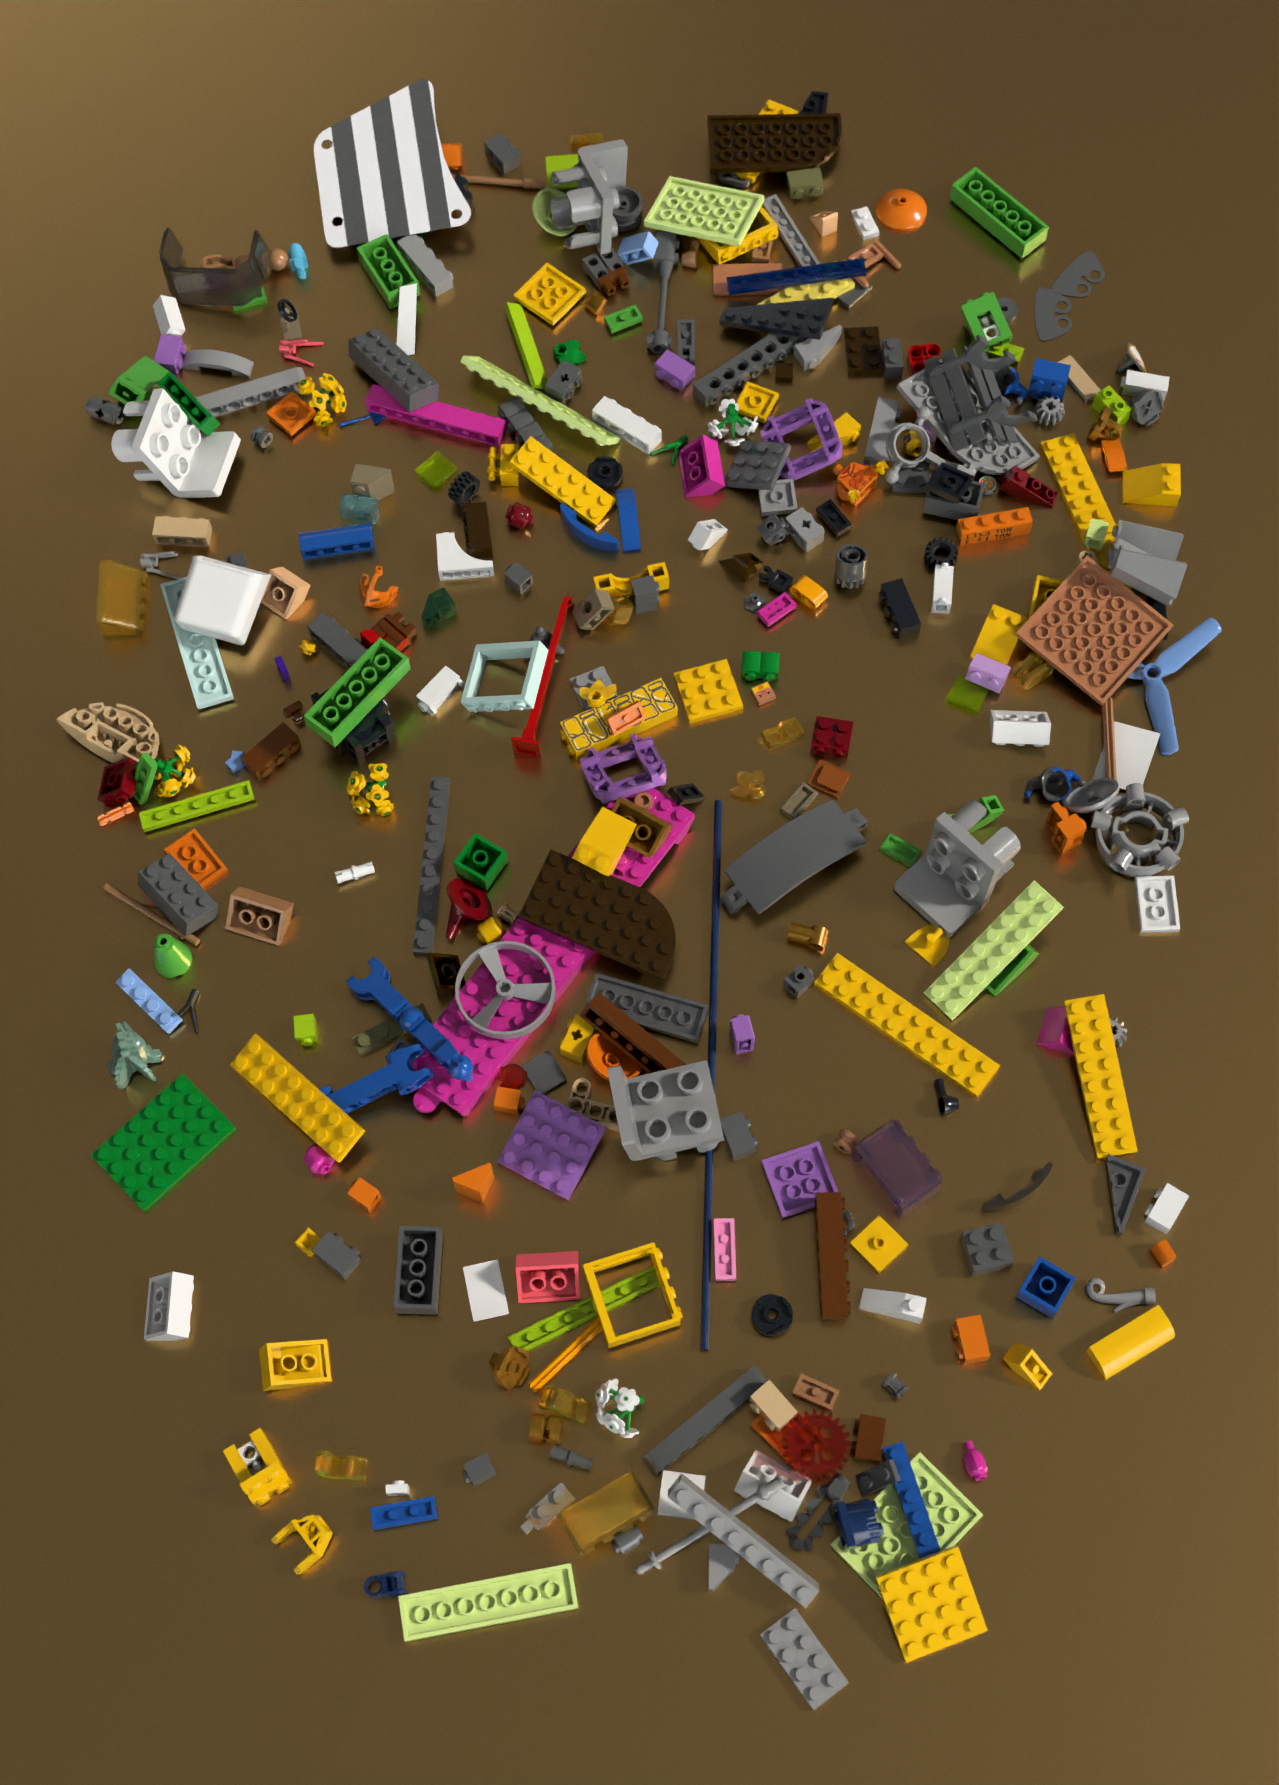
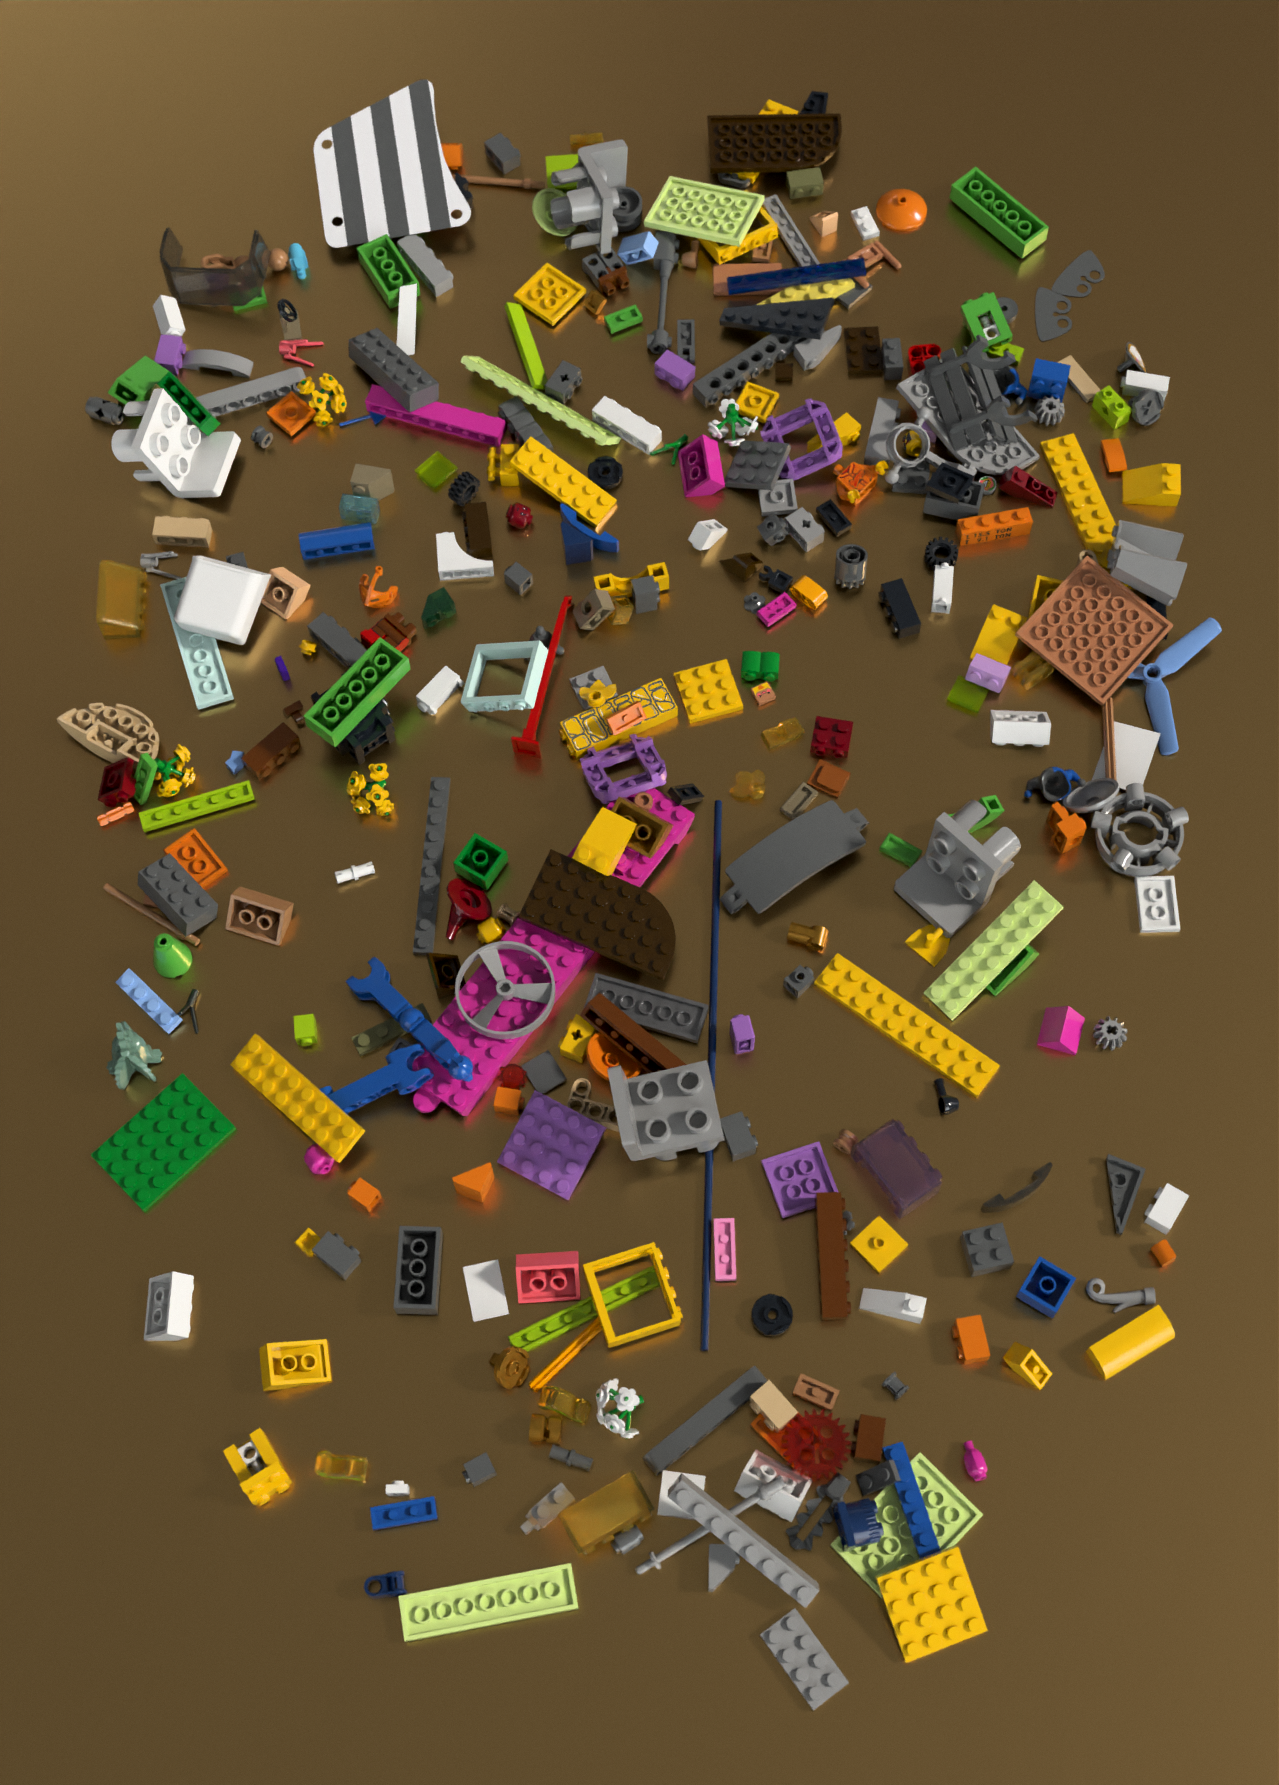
(317, 1541): yellow piece -> none
(570, 352): green plate -> none
(576, 545): none -> dark blue slope
(628, 520): blue slope -> none
(1096, 534): yellowish green brick -> none
(1100, 1076): yellow plate -> none
(1103, 425): pearl gold tile -> none

